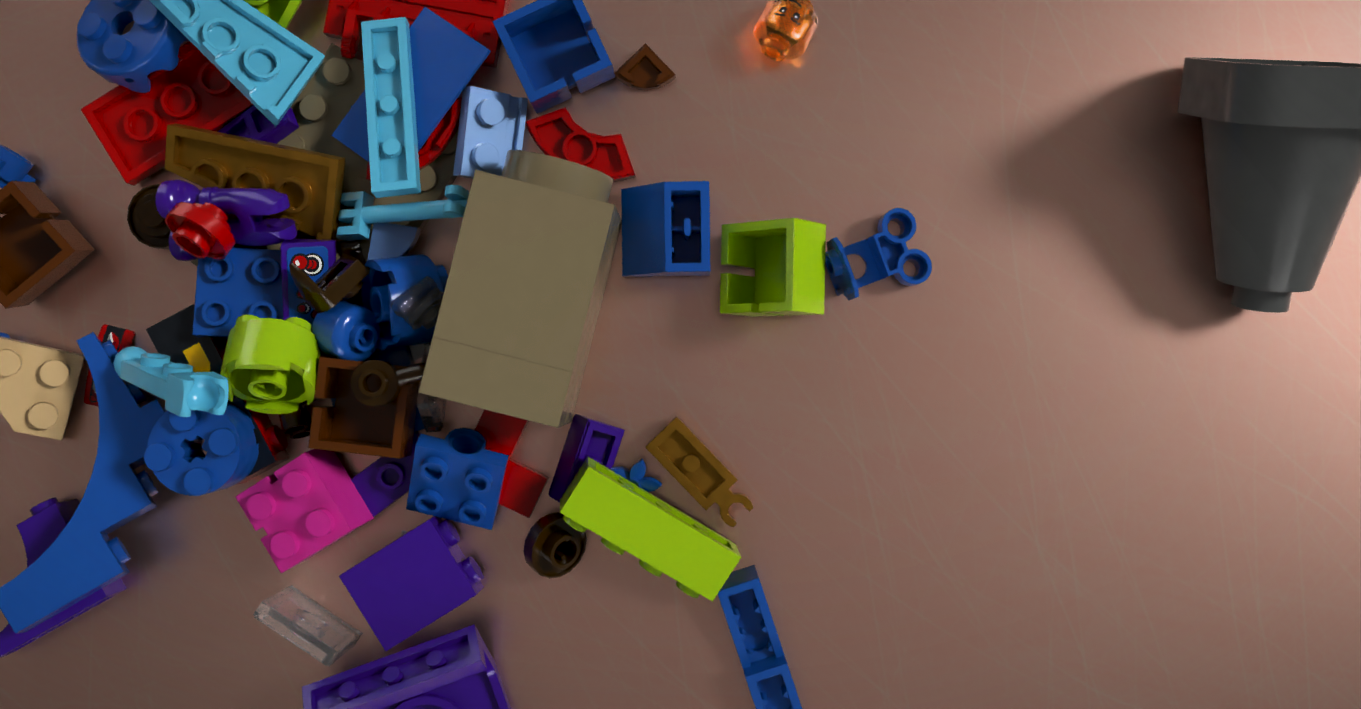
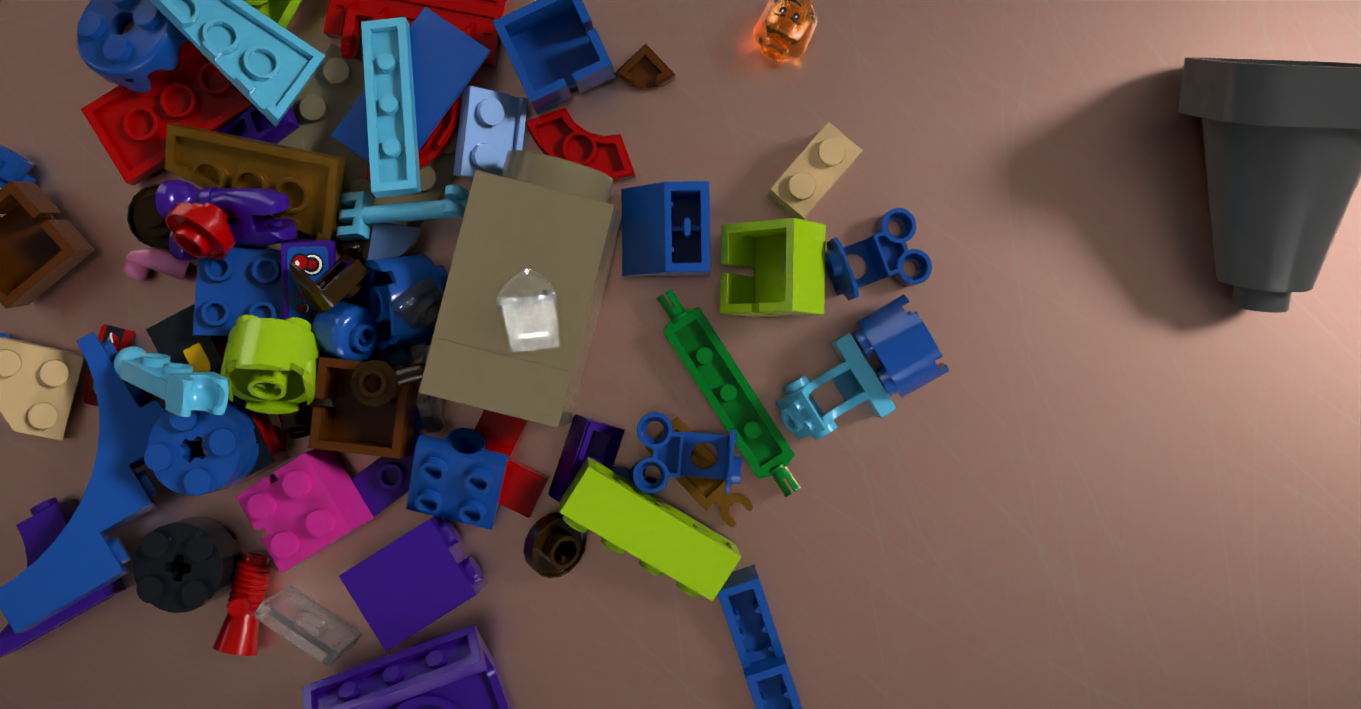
(157, 259): none -> bright pink arm
(163, 562): none -> black brick
(240, 628): none -> red piece
(529, 312): none -> clear tile
(674, 459): none -> blue piece
(728, 392): none -> green plate
(814, 172): none -> tan brick
(853, 380): none -> medium azure tile
(901, 347): none -> blue brick

